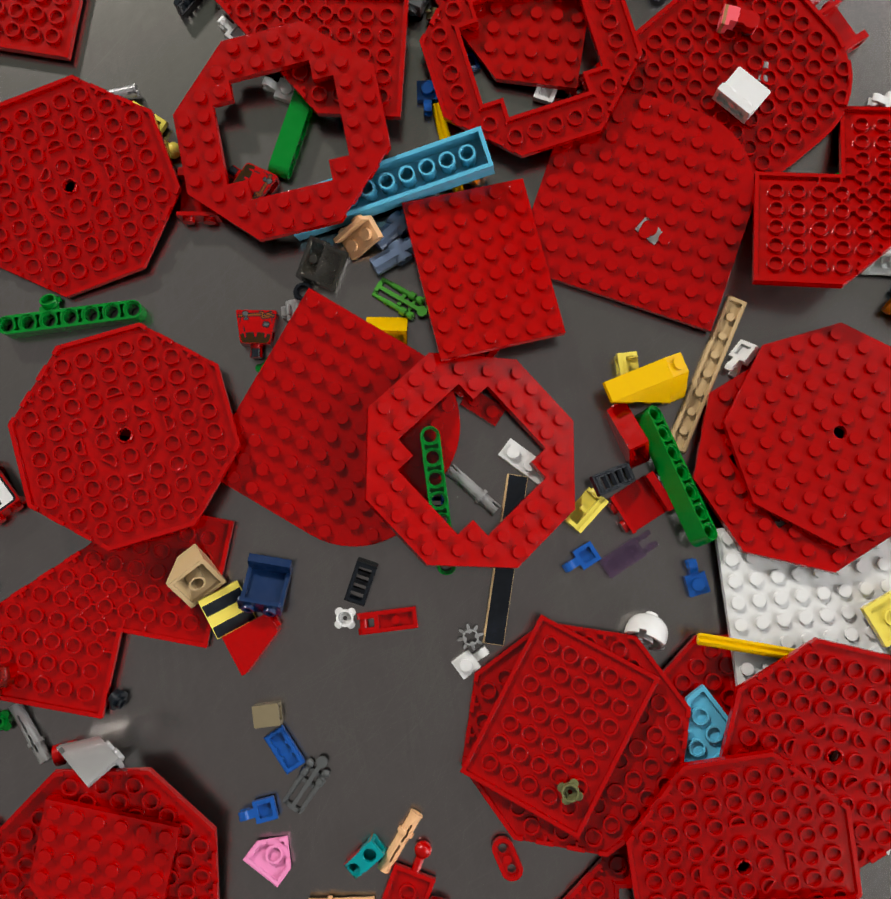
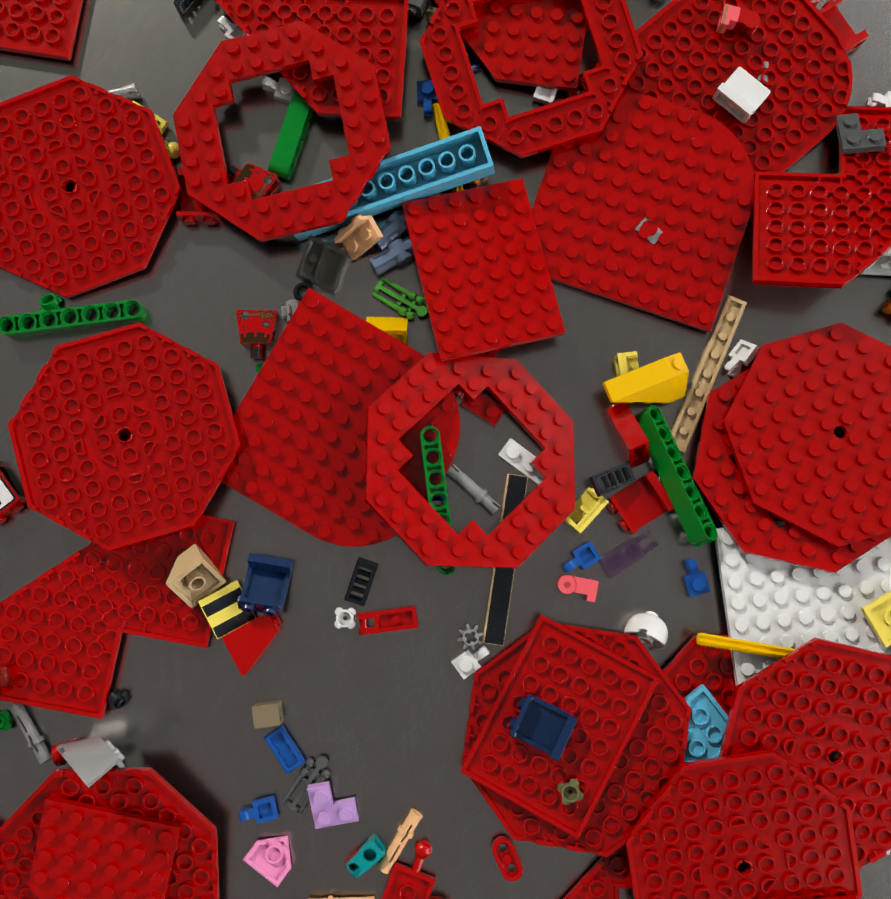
(330, 812): none -> lavender plate
(542, 725): none -> dark blue panel
(569, 584): none -> coral leg
(854, 139): none -> dark grey plate

